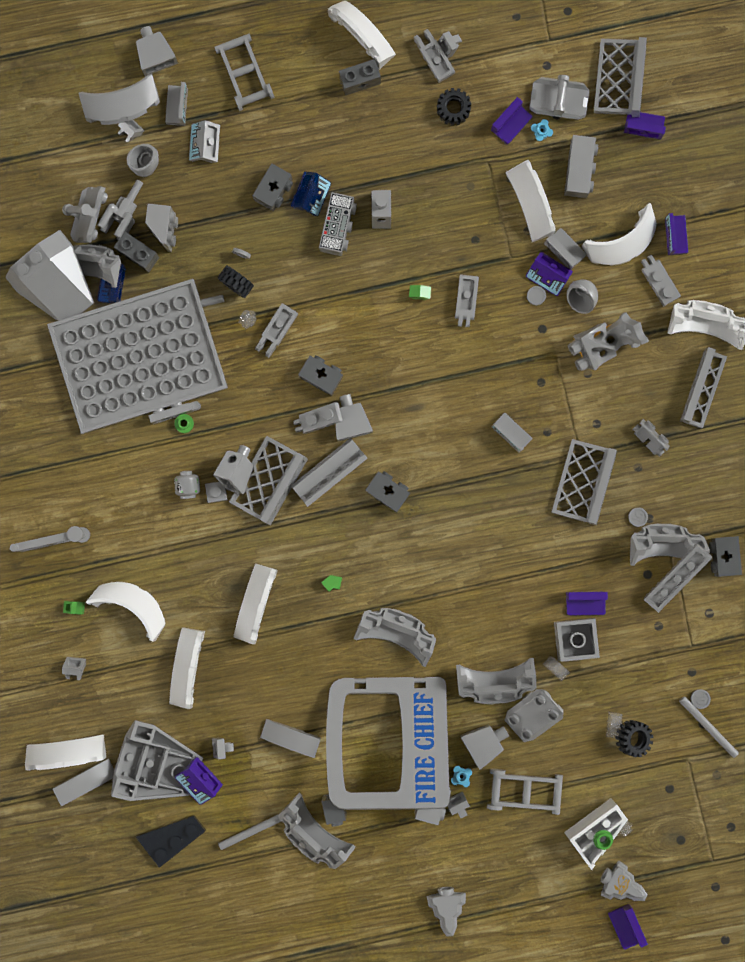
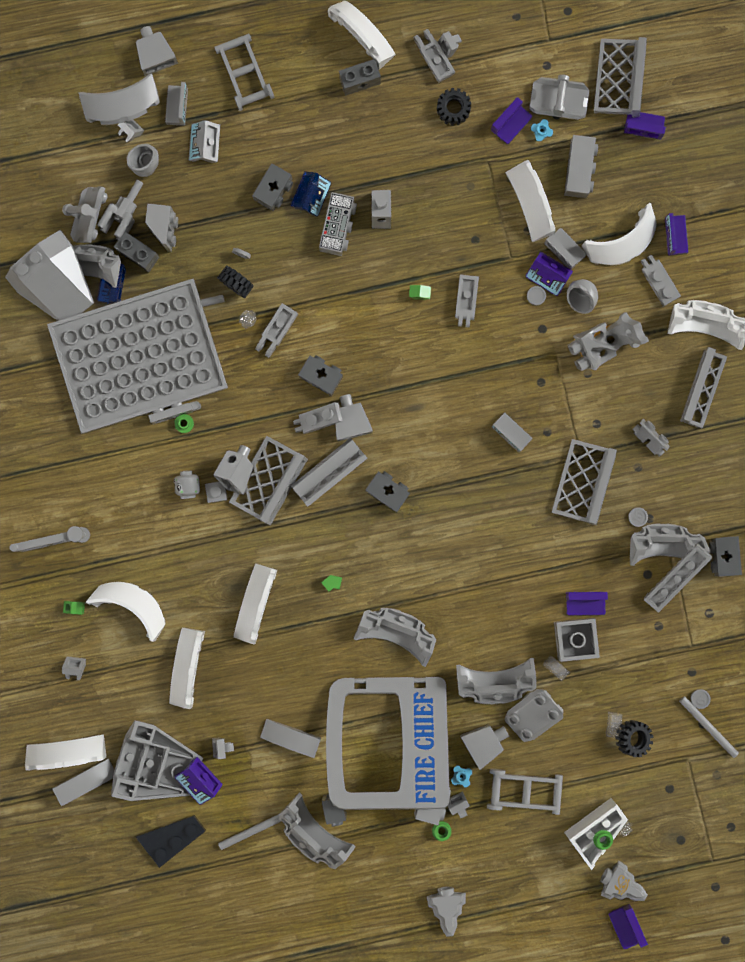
(441, 837): none -> bright green plate

